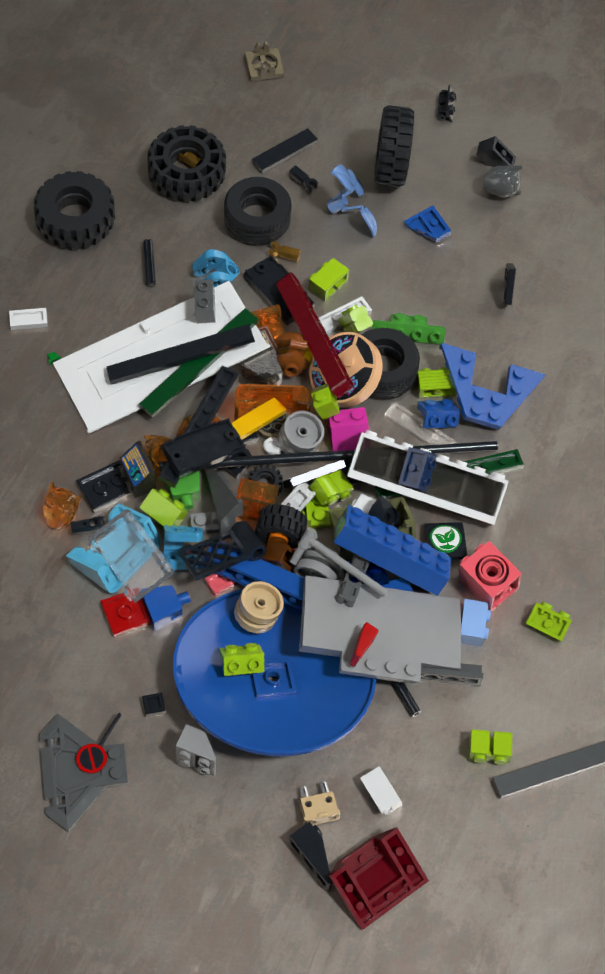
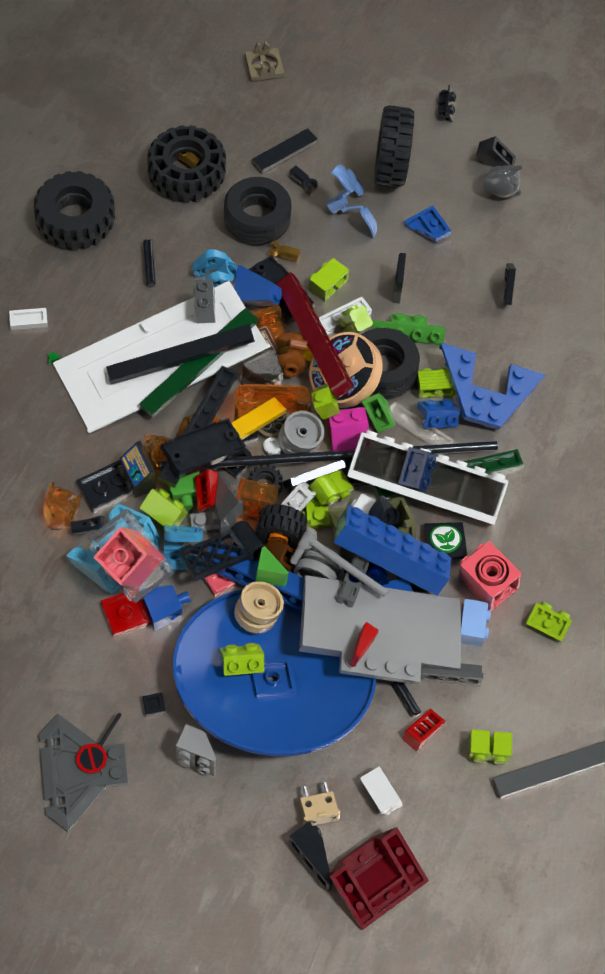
(129, 557): none -> coral brick
(206, 485): none -> red slope
(256, 290): none -> blue slope
(271, 570): none -> bright green slope
(379, 412): none -> bright green slope
(399, 278): none -> black tile
(416, 739): none -> red slope

